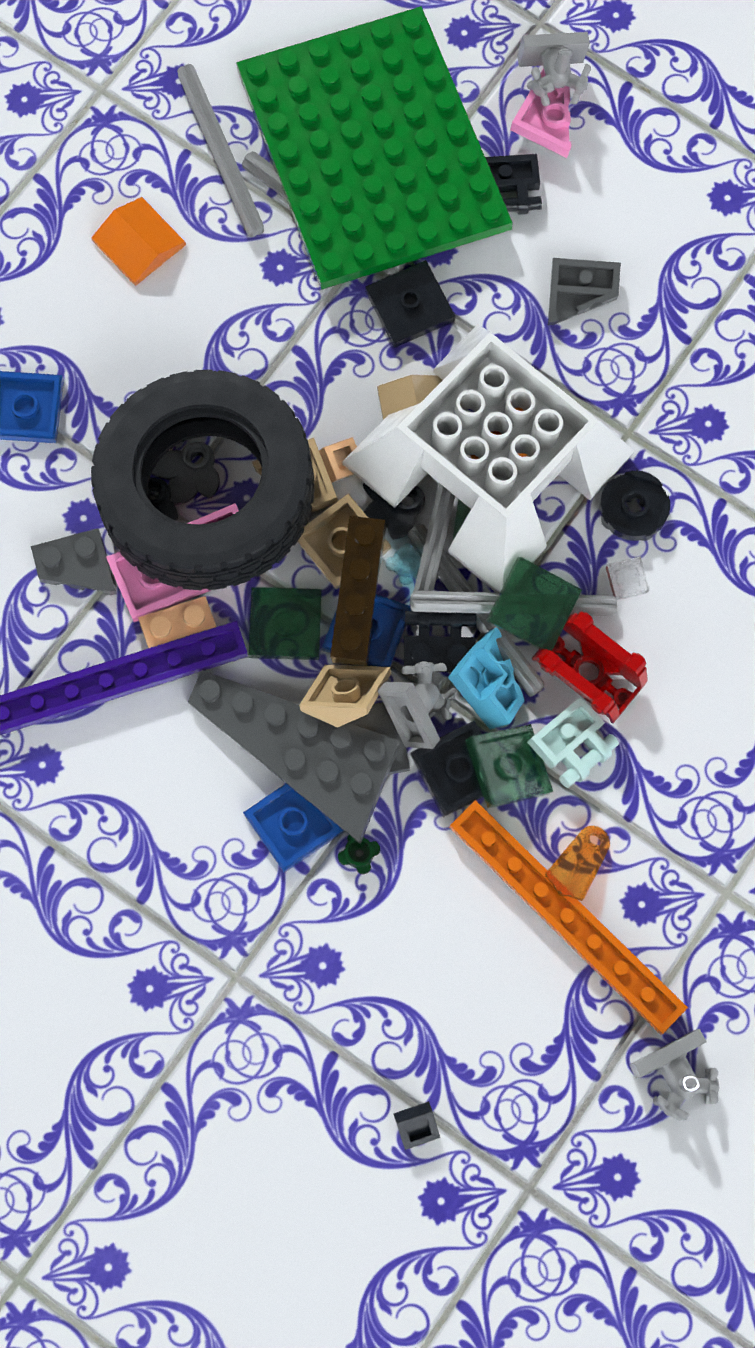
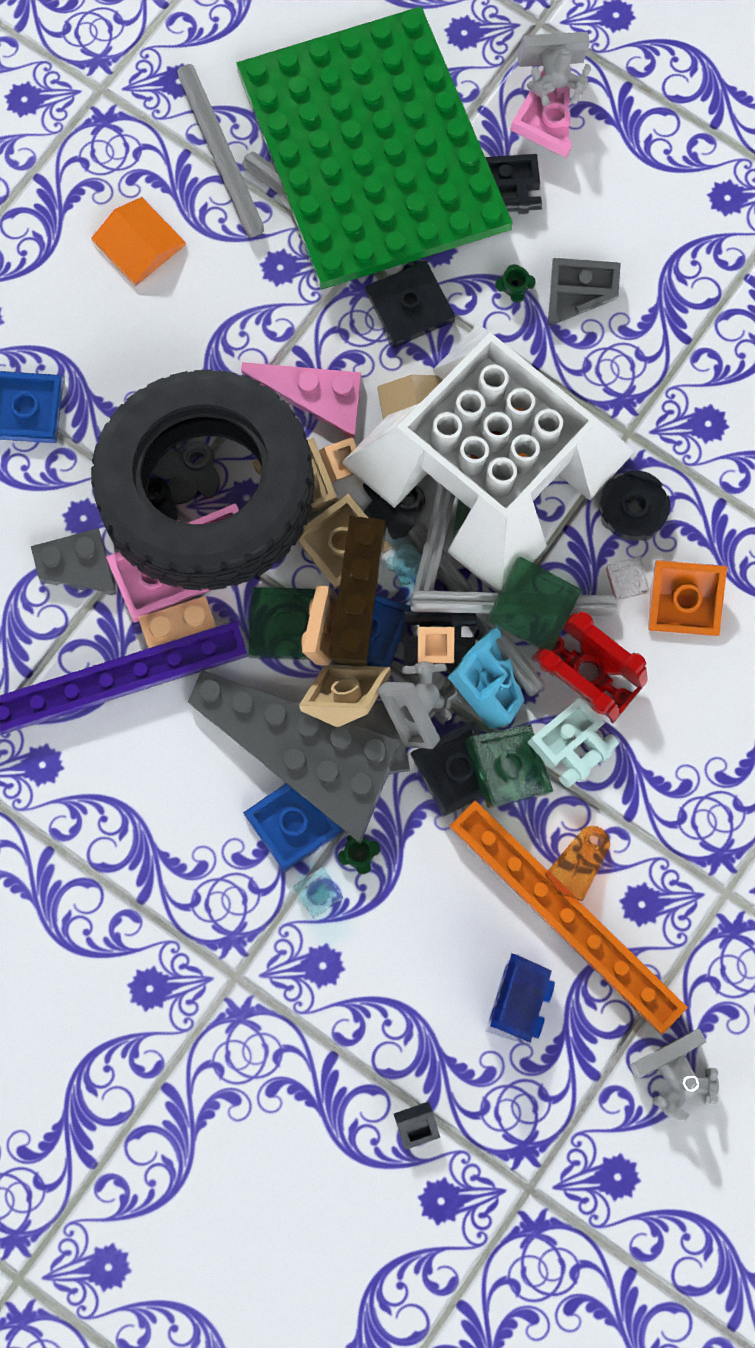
(317, 892): none -> clear light blue plate
(320, 628): none -> light nougat plate
(324, 393): none -> bright pink wing
(436, 644): none -> light nougat plate
(519, 274): none -> dark green plate
(520, 1000): none -> clear blue slope
(687, 597): none -> orange slope

